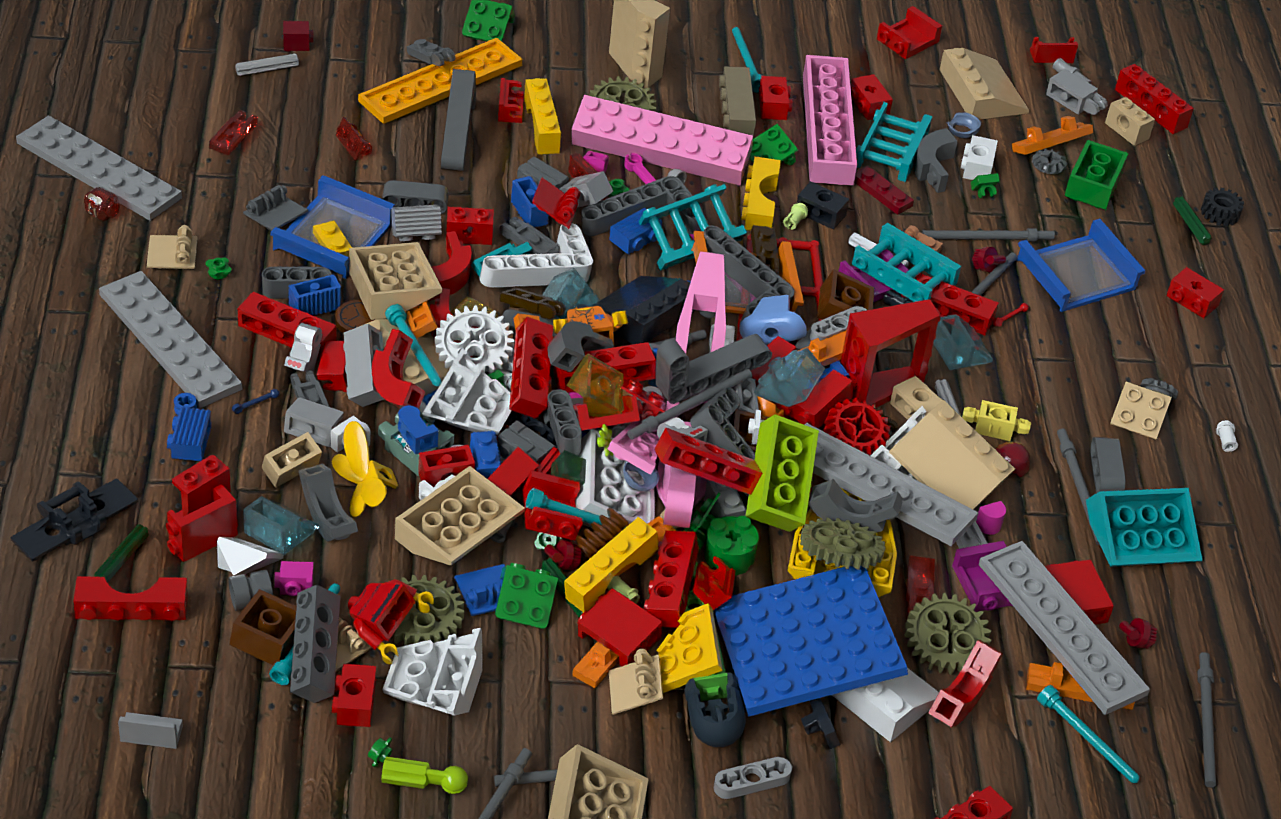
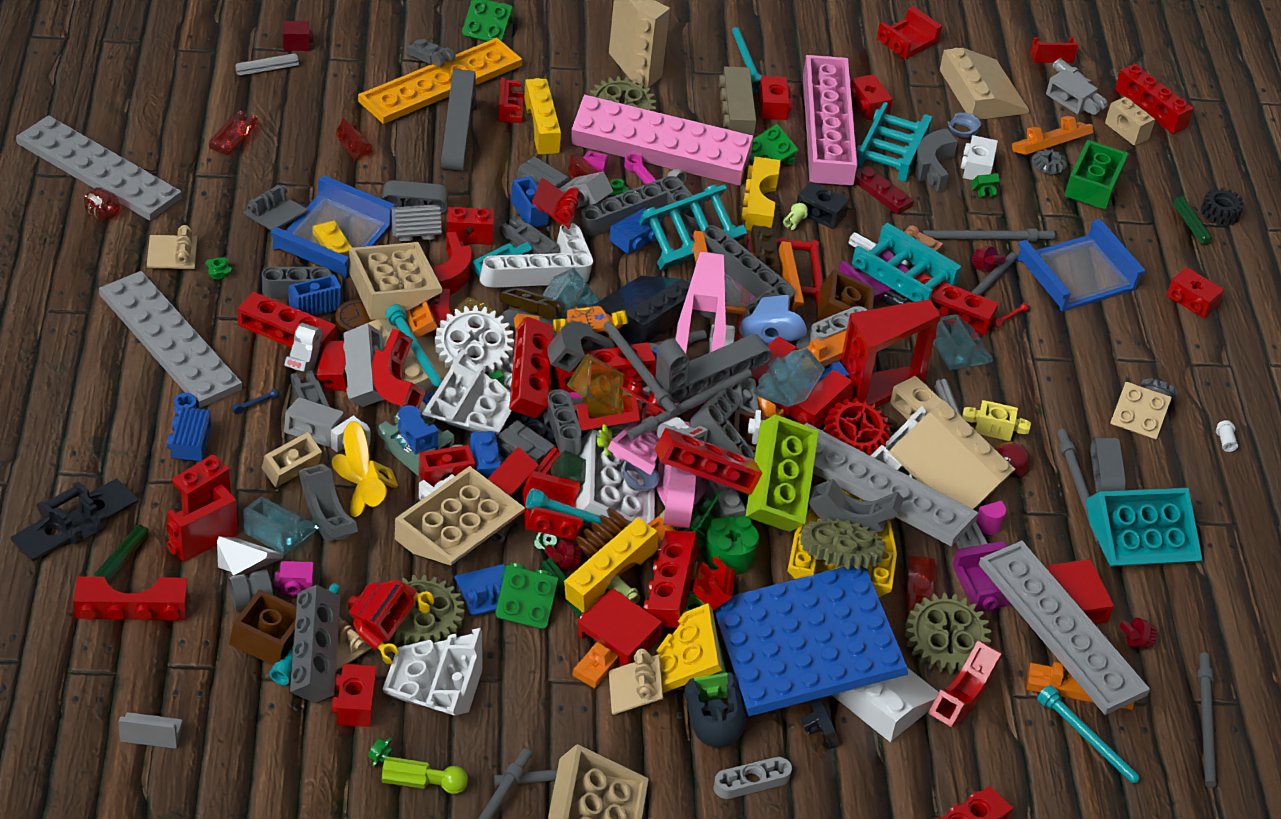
(660, 395): none -> dark grey bar

